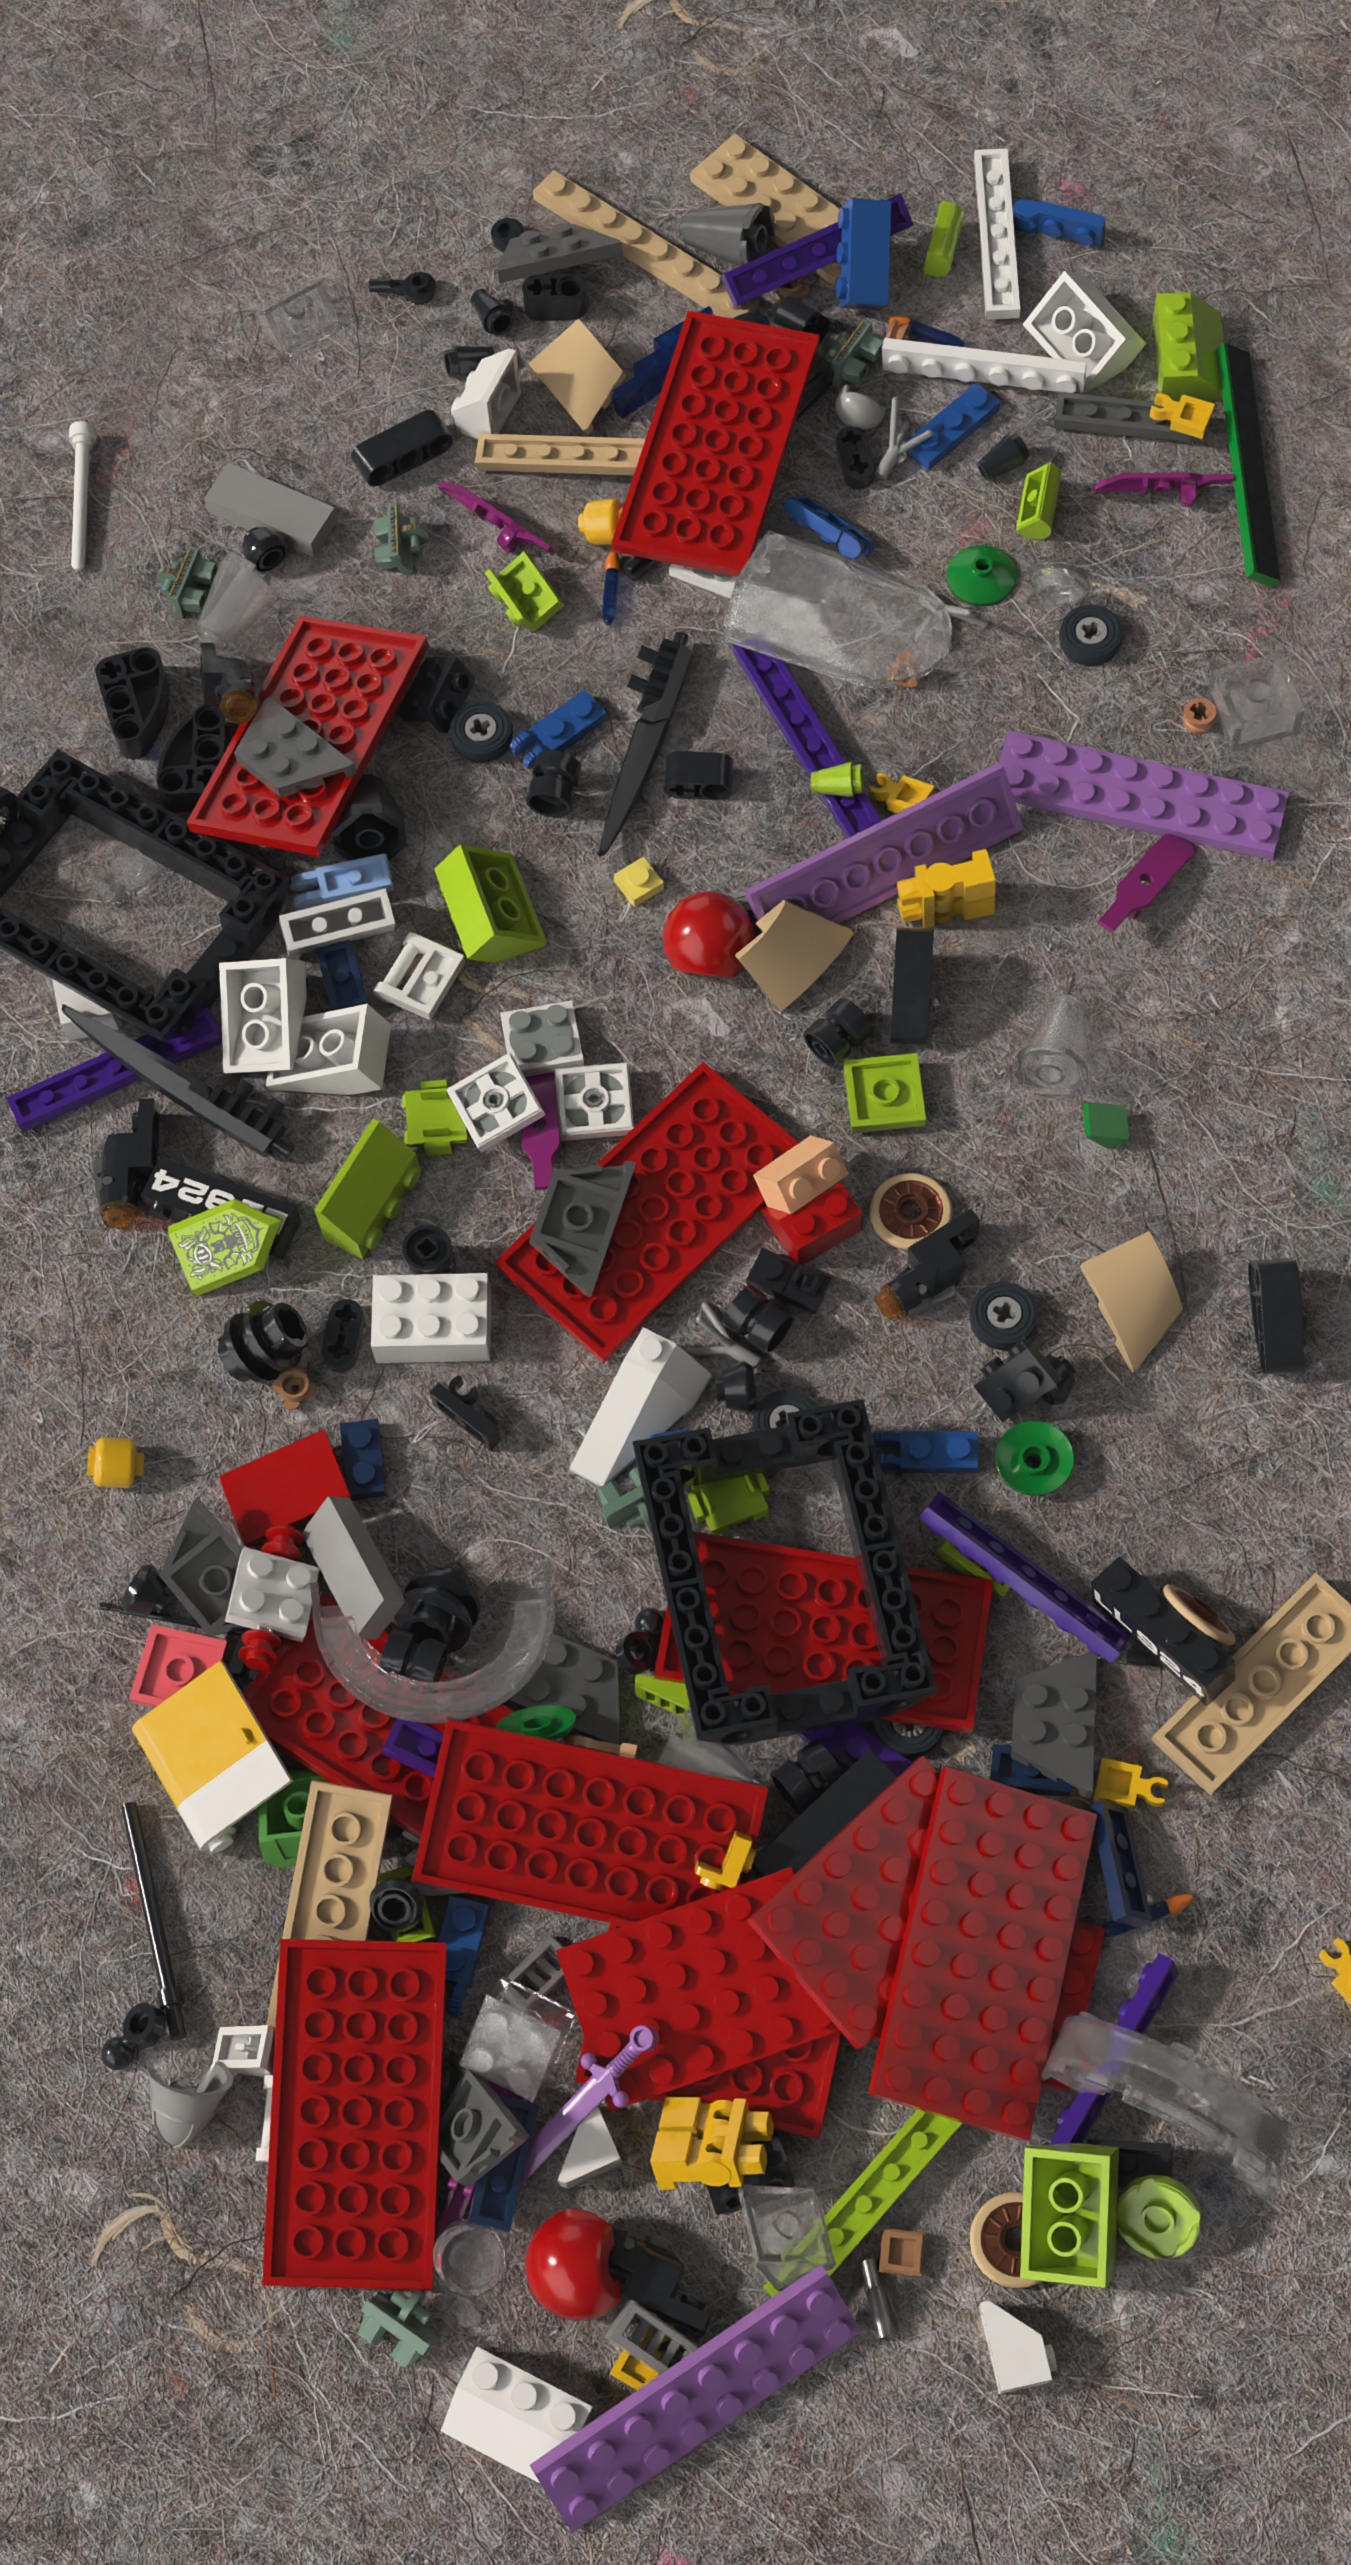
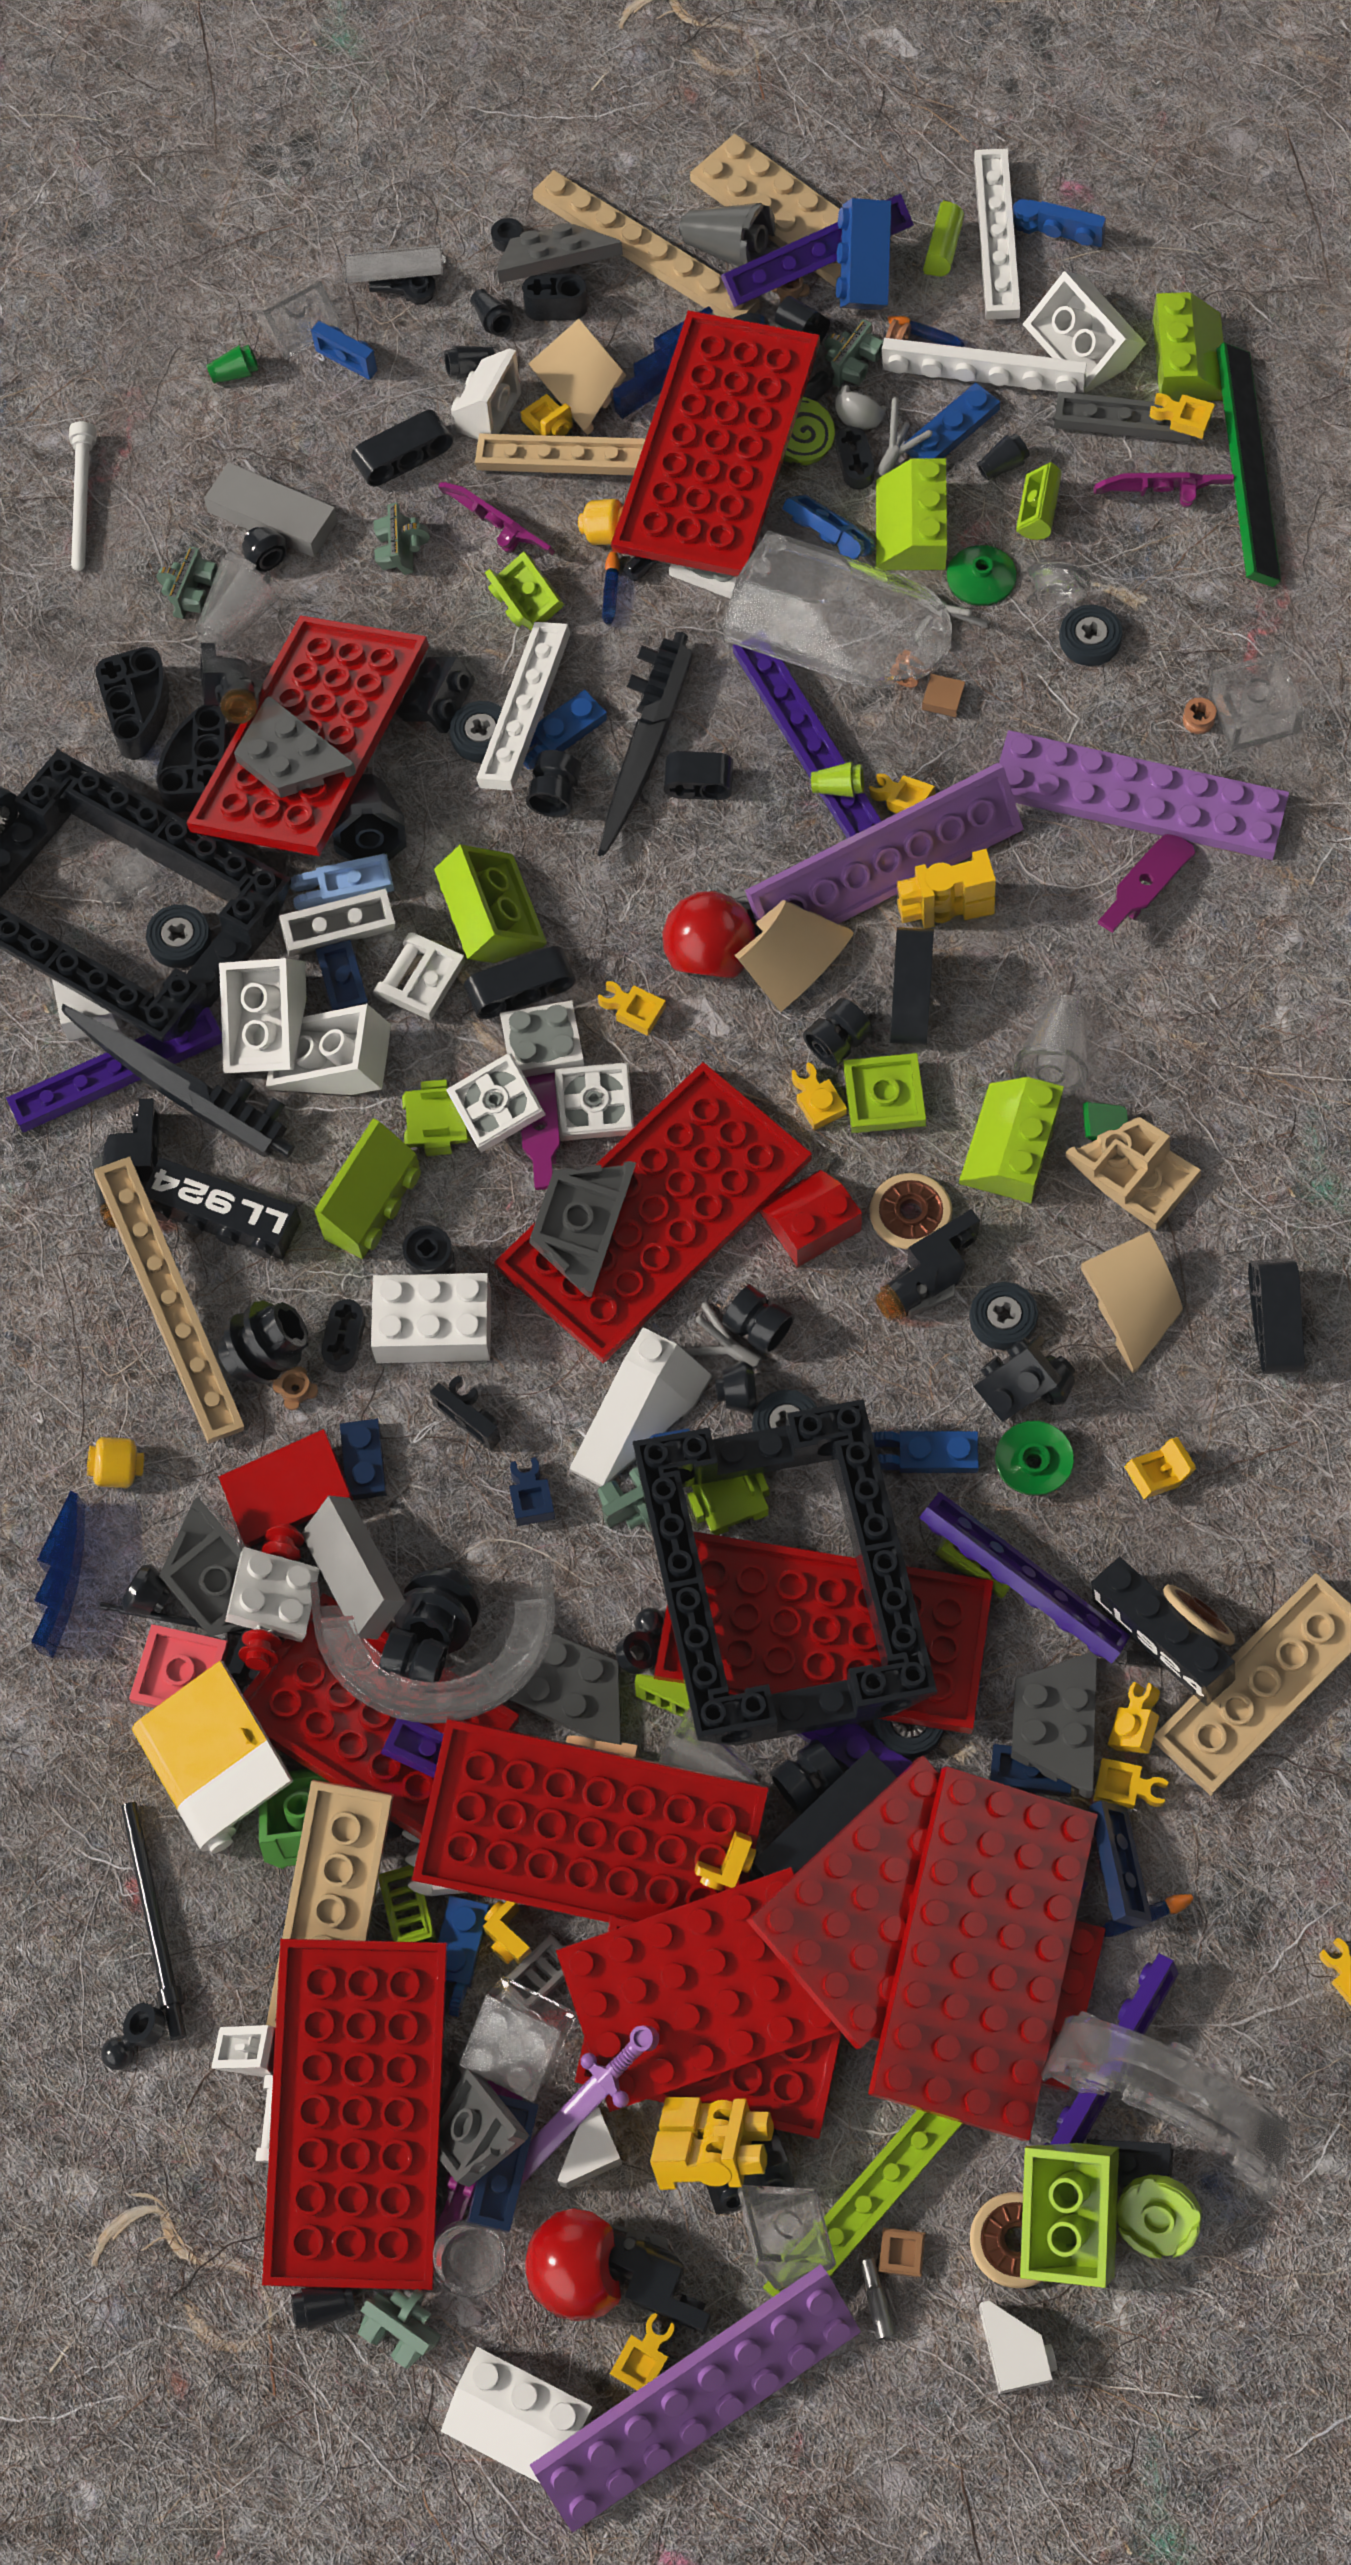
(62, 1562): none -> clear blue slope
(169, 1300): none -> tan plate
(178, 952): none -> black bush
(184, 2111): light grey helmet -> none
(223, 1244): lime tile -> none
(233, 365): none -> green cone
(321, 2306): none -> black cone
(344, 350): none -> blue plate
(393, 264): none -> clear piece
(396, 1905): black cone -> none
(507, 1943): none -> yellow bracket
(519, 982): none -> black beam
(523, 706): none -> white plate
(530, 1495): none -> dark blue plate
(541, 1721): green dish -> none
(547, 417): none -> yellow bracket
(630, 2346): light grey slope -> none
(635, 1009): none -> yellow plate
(638, 881): light yellow plate -> none
(788, 1281): black plate -> none
(801, 1174): light nougat brick -> none
(811, 434): none -> lime tile
(818, 1101): none -> yellow plate
(912, 516): none -> lime slope
(943, 695): none -> medium nougat tile
(1012, 1137): none -> lime slope
(1136, 1725): none -> yellow plate
(1137, 1170): none -> tan slope
(1161, 1469): none -> yellow bracket

